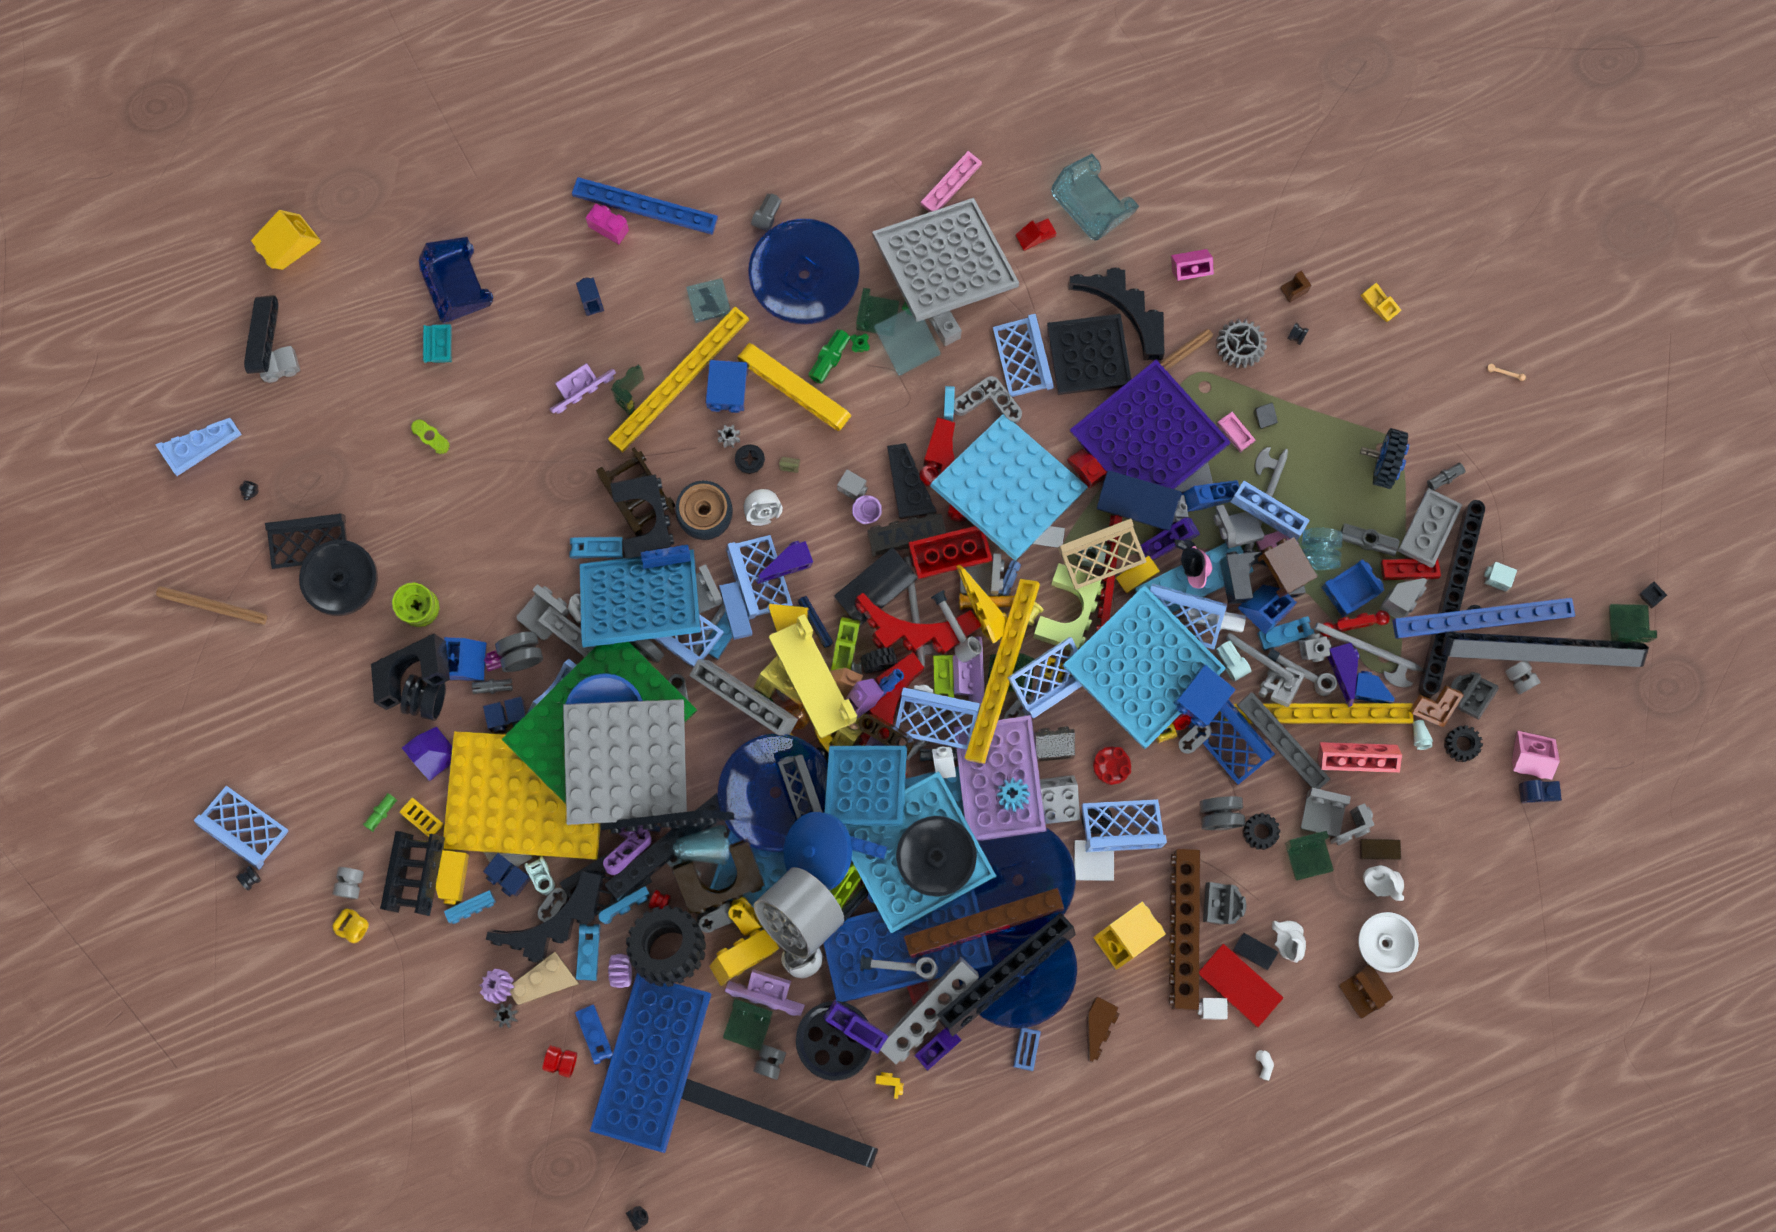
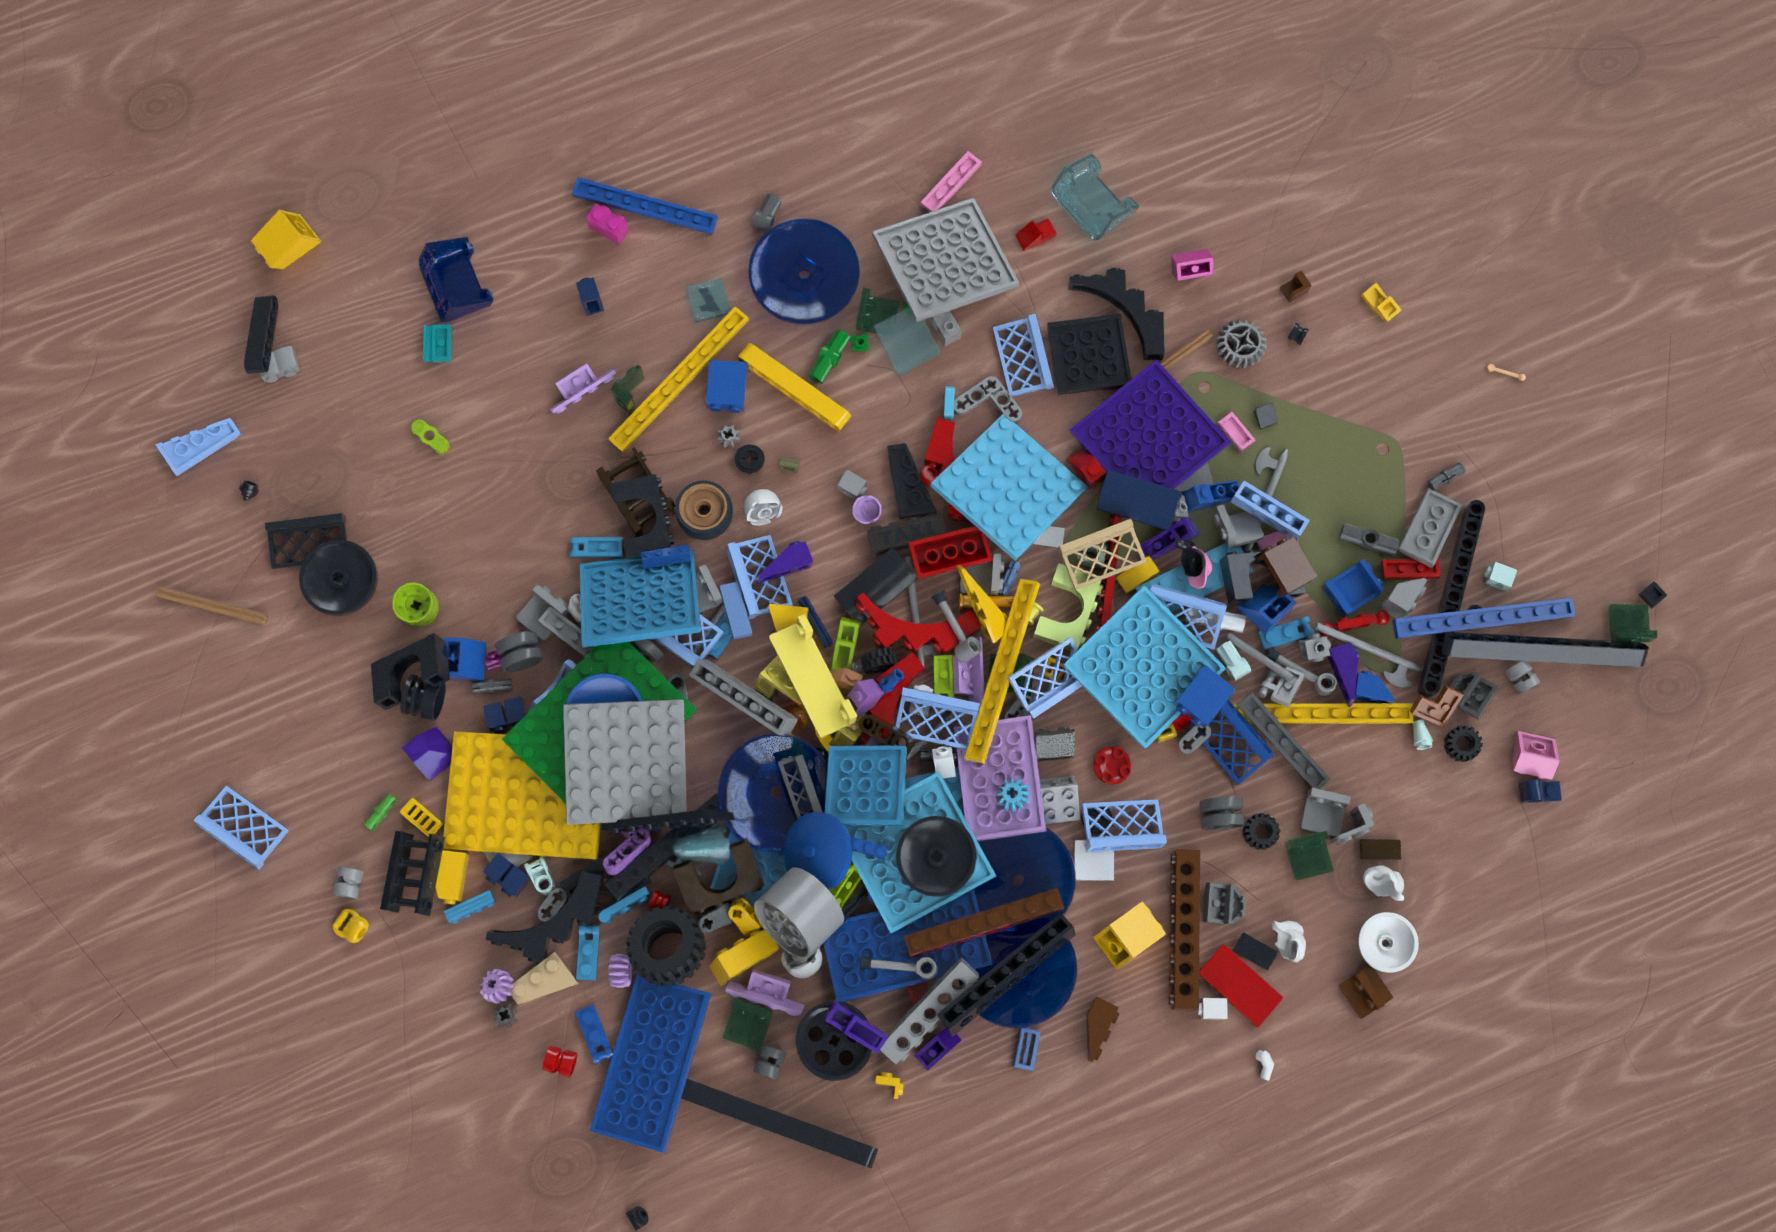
(248, 878): black wheel -> none
(1322, 547): clear light blue wheel -> none
(1359, 757): coral brick -> none
(1390, 458): black wheel -> none

